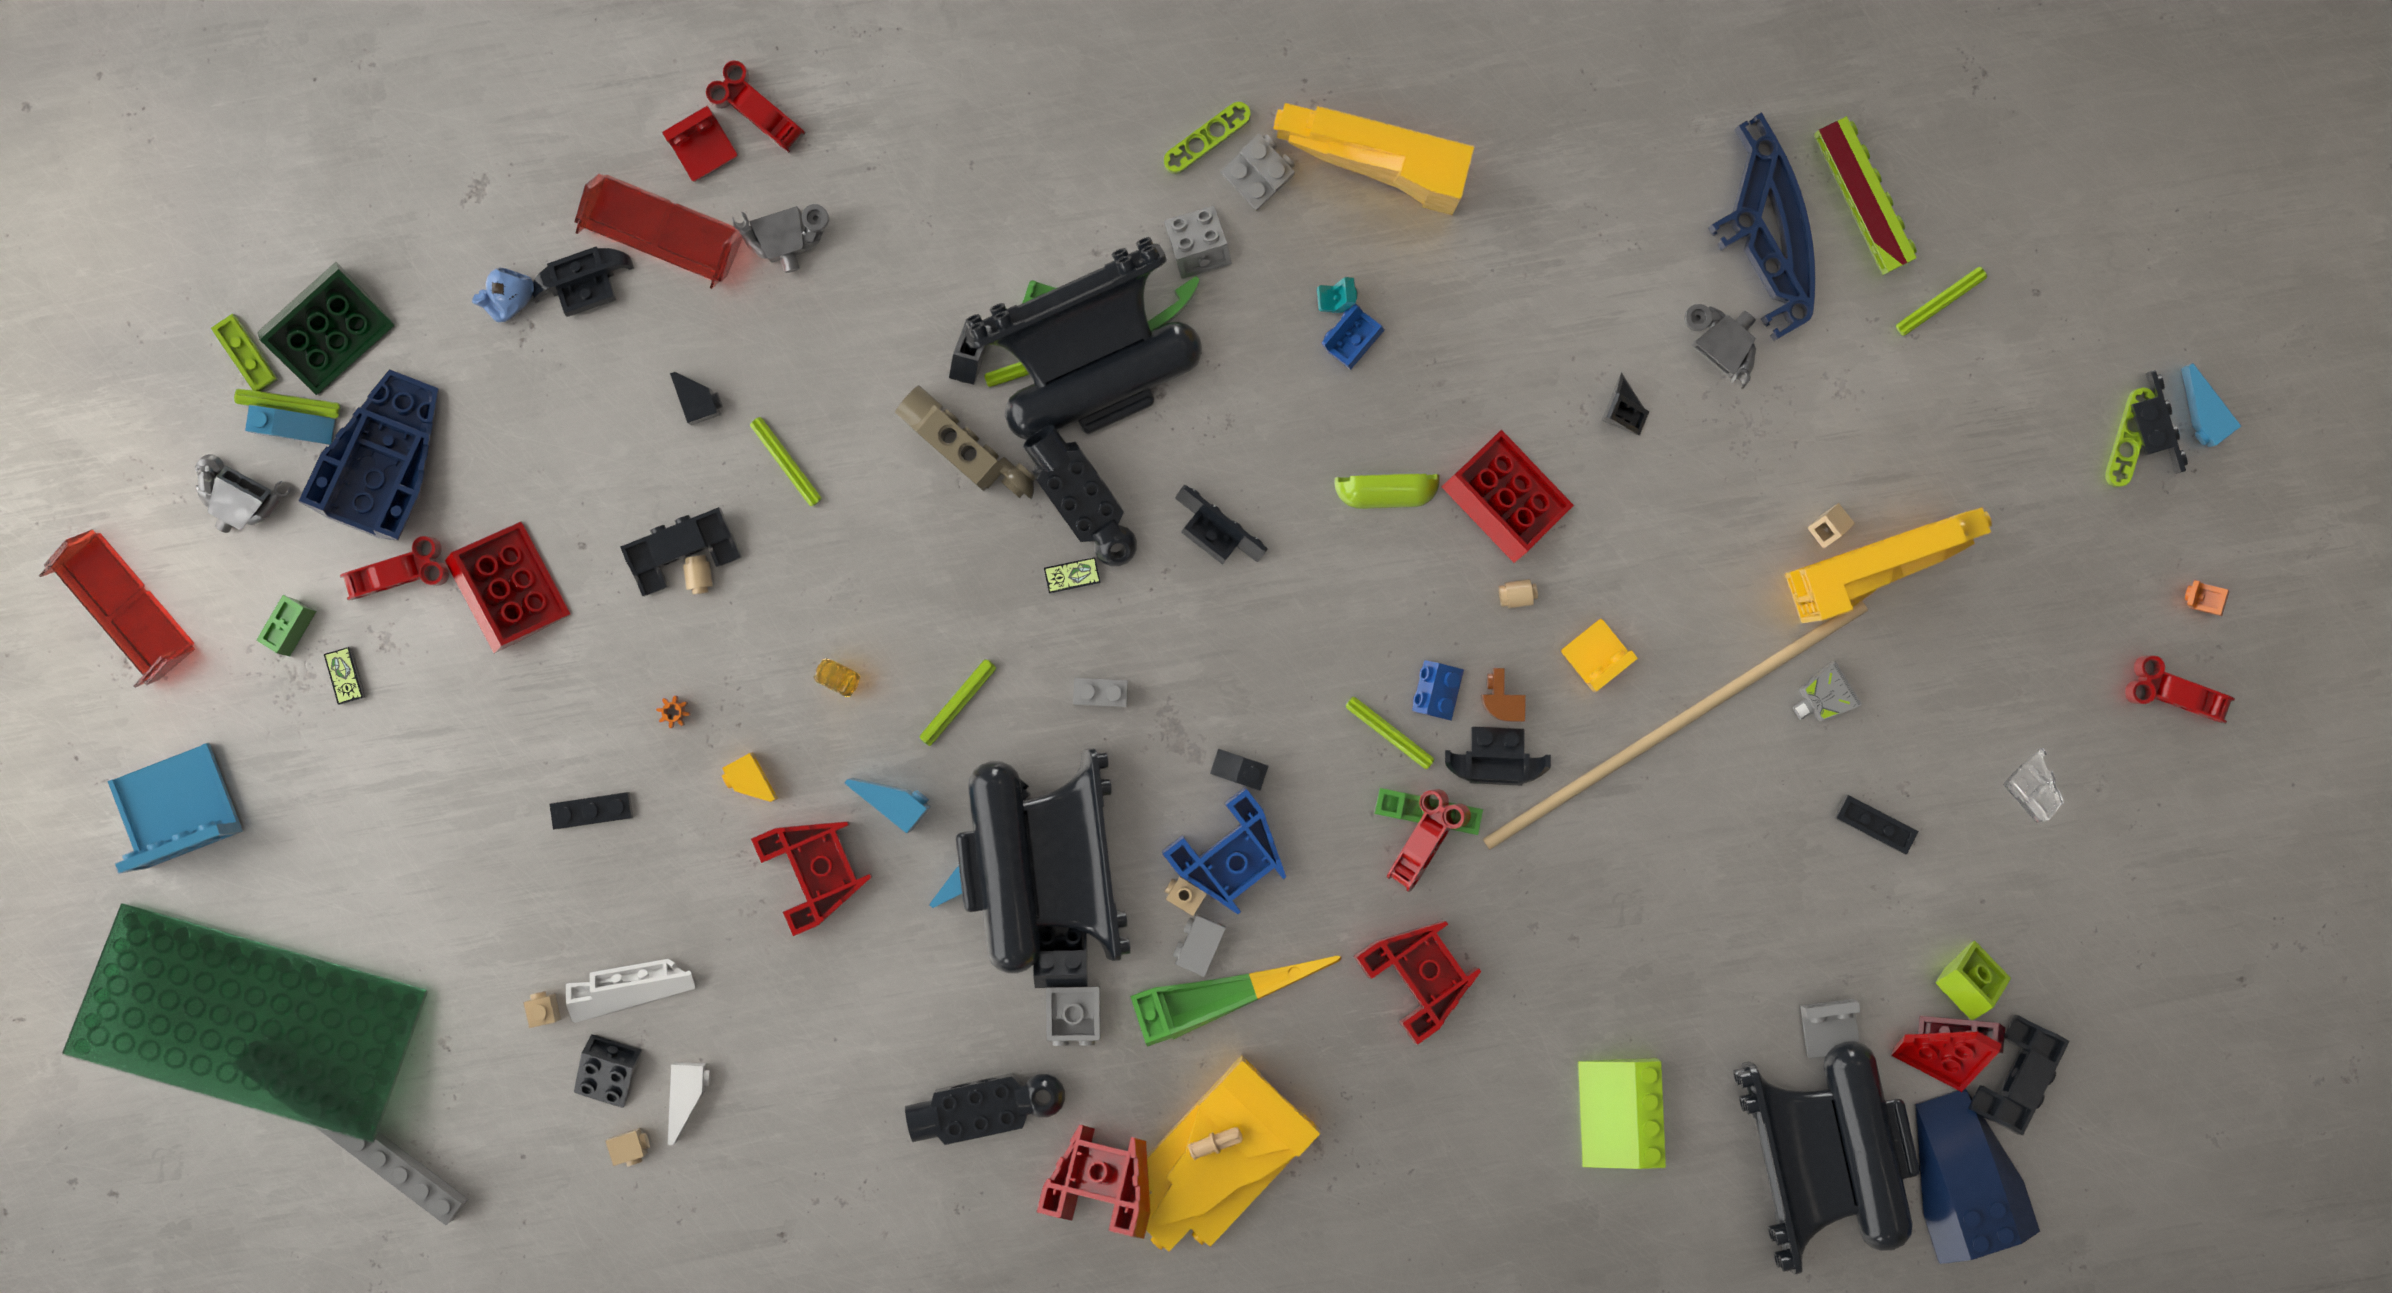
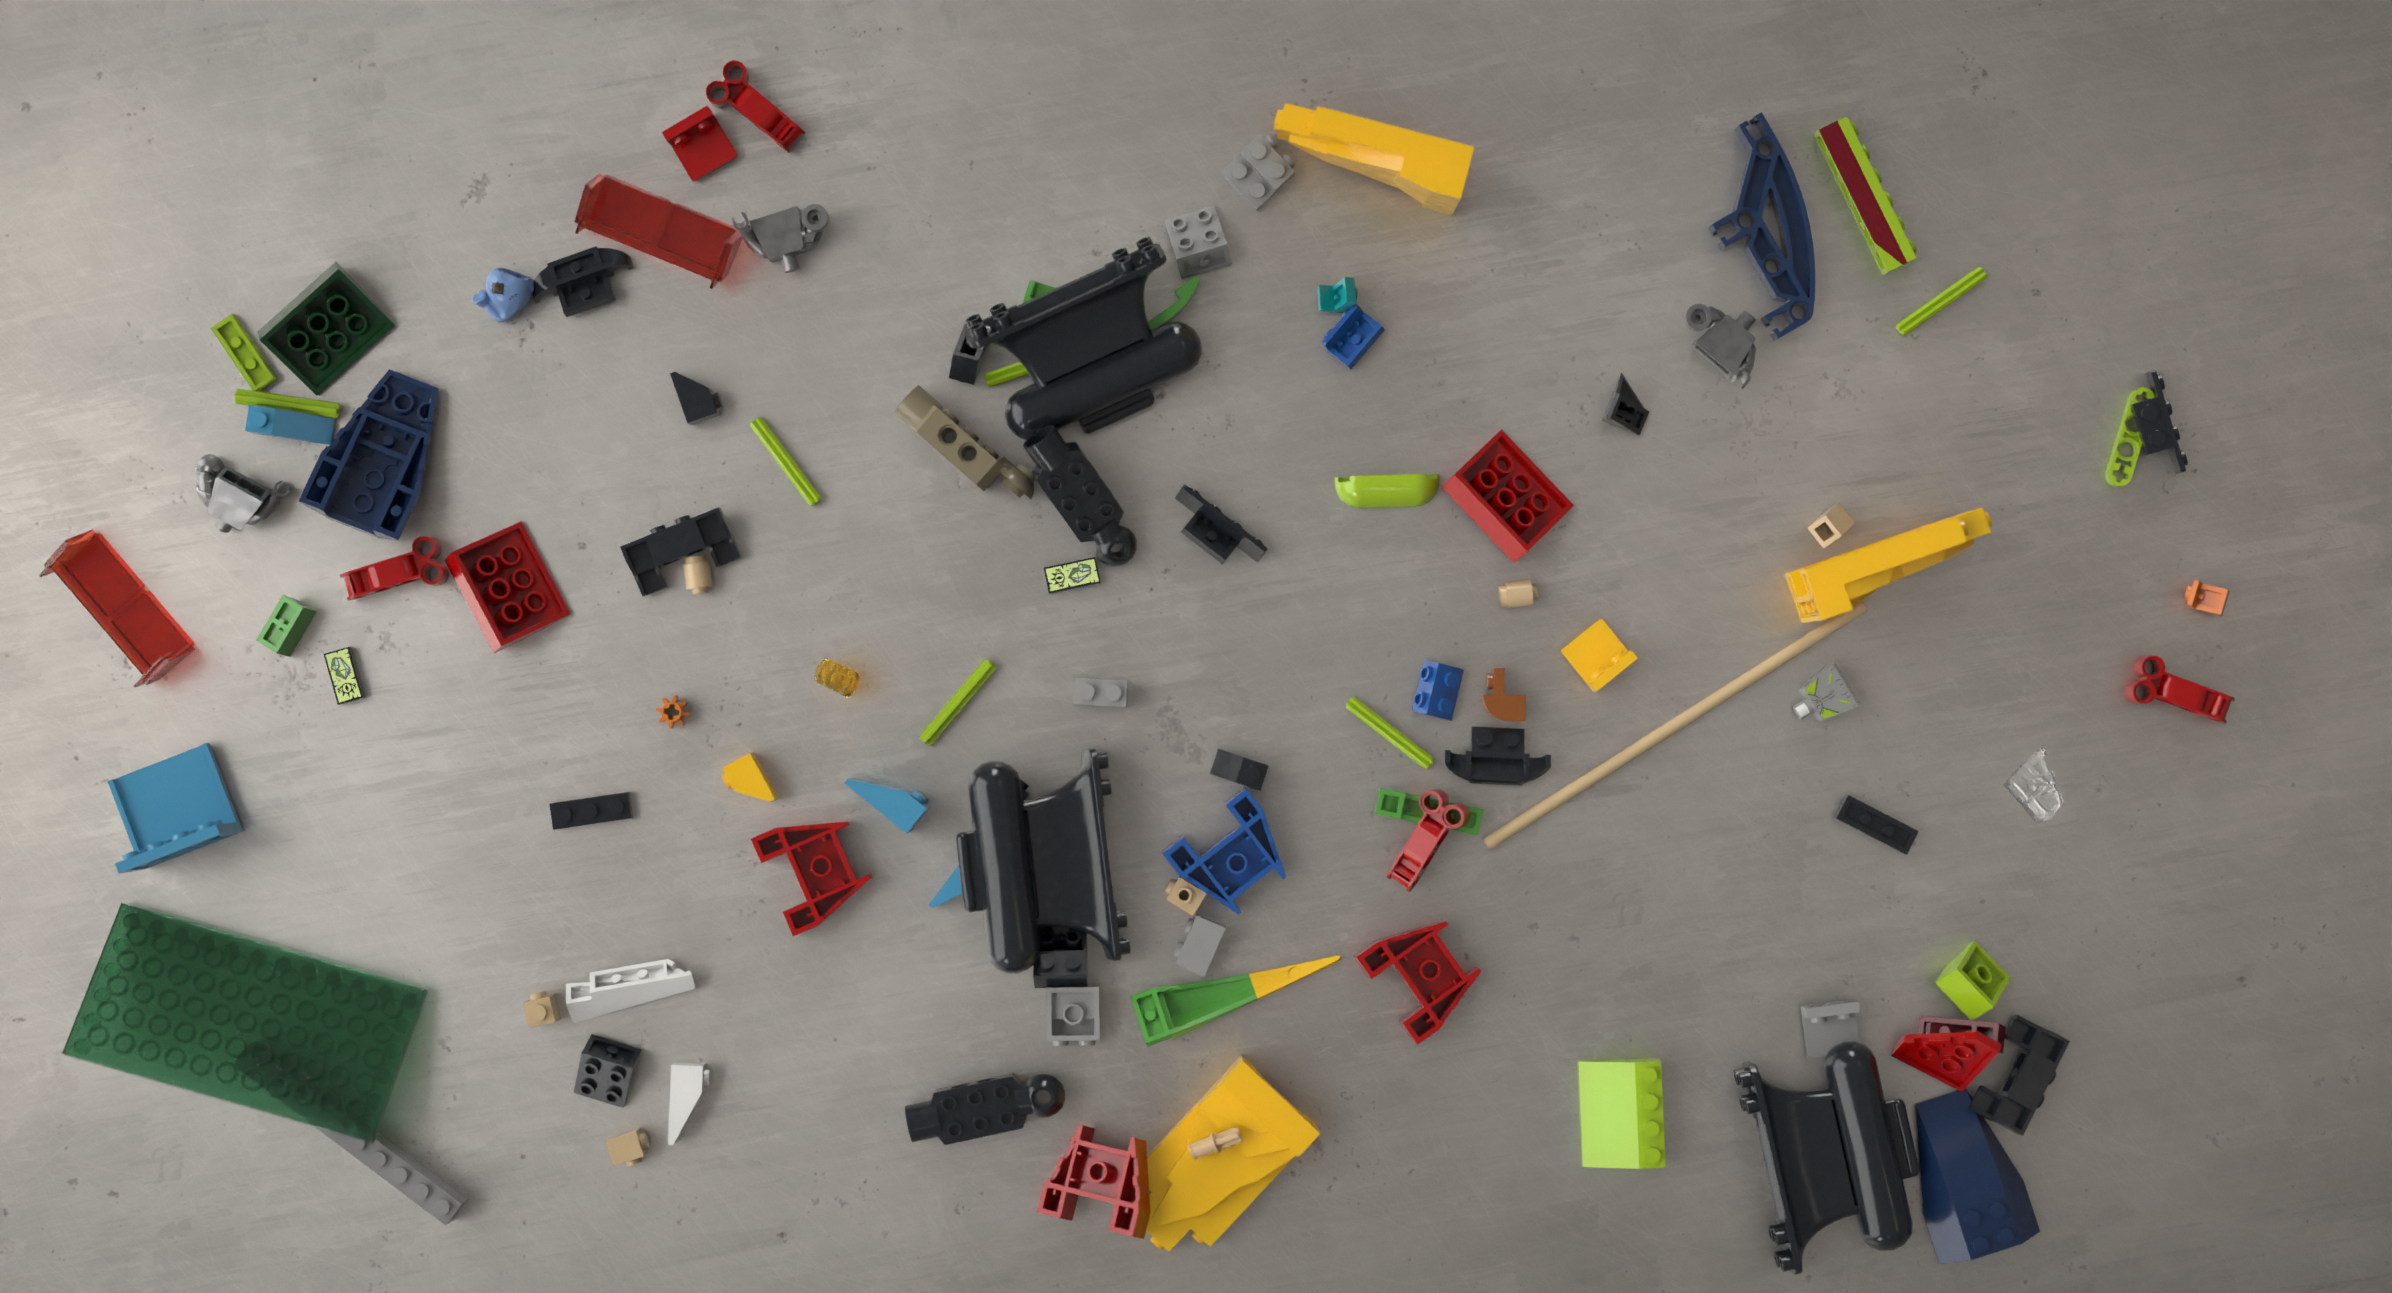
(1210, 141): lime beam -> none
(2207, 411): dark azure slope -> none

